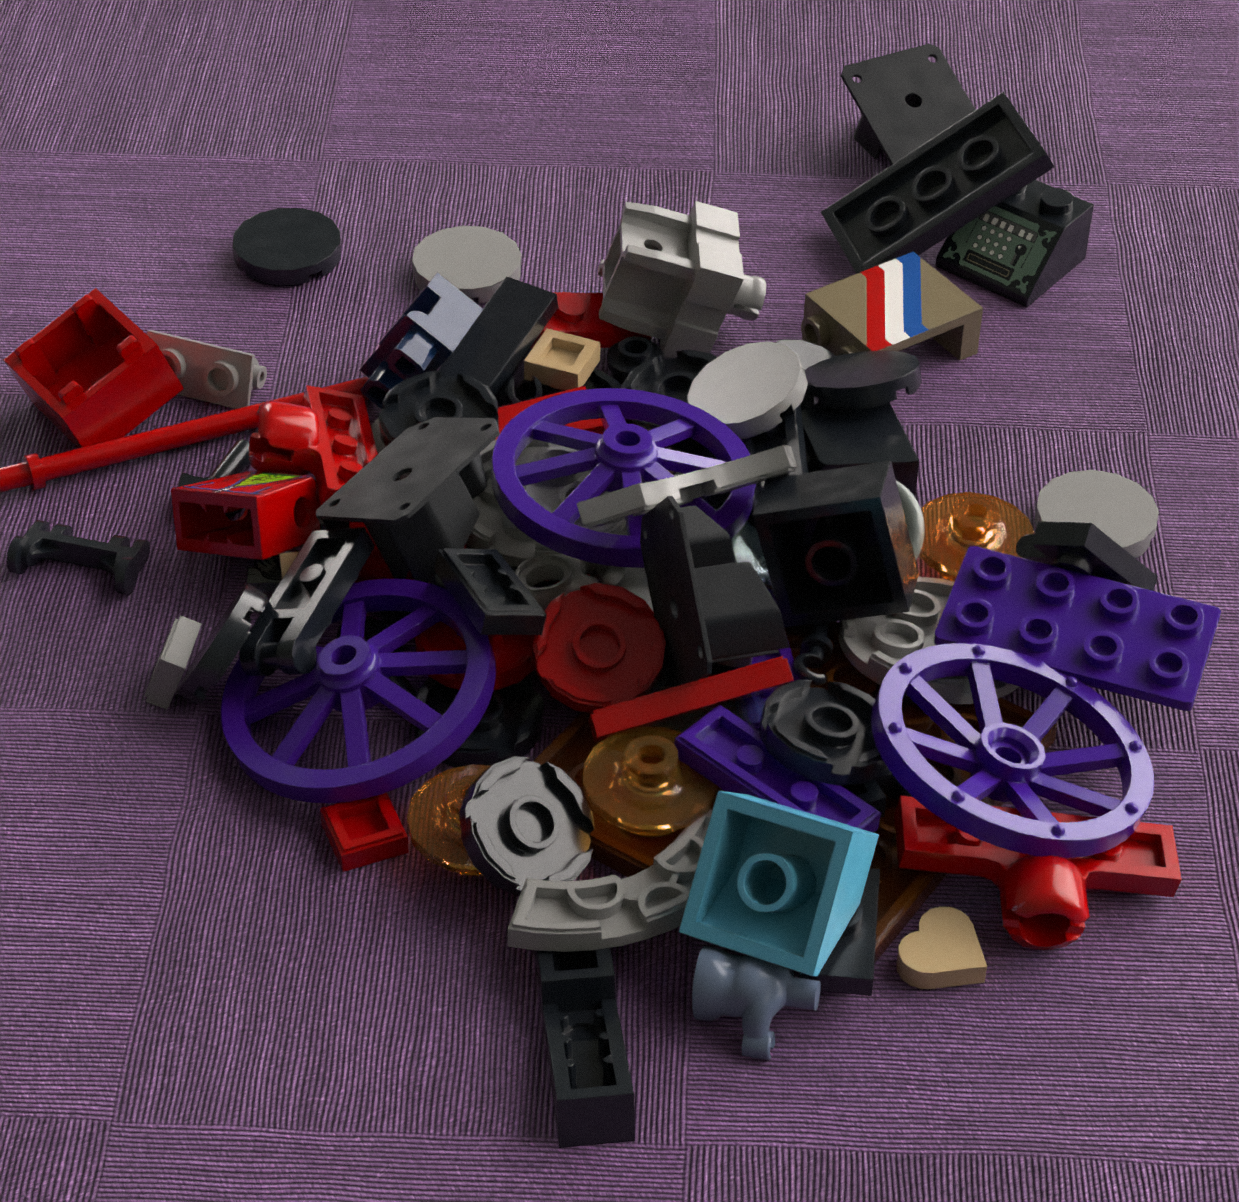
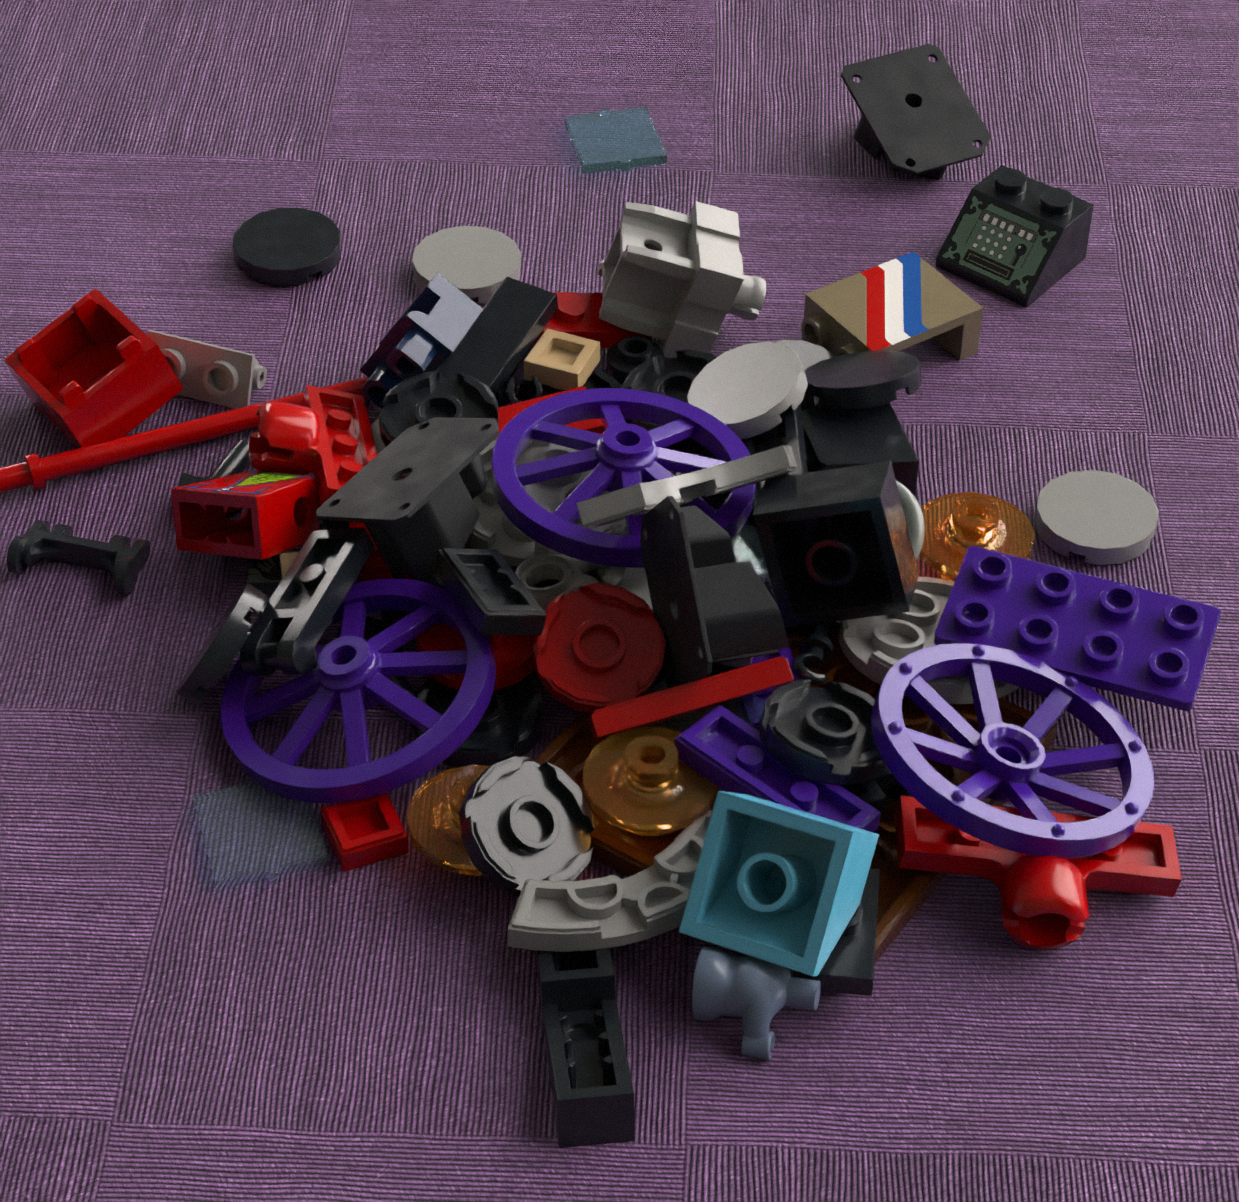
(172, 662): light grey tile -> none
(257, 835): none -> clear light blue piece
(615, 140): none -> clear light blue piece
(938, 186): black plate -> none
(941, 951): tan tile -> none
(1084, 550): black hinge -> none

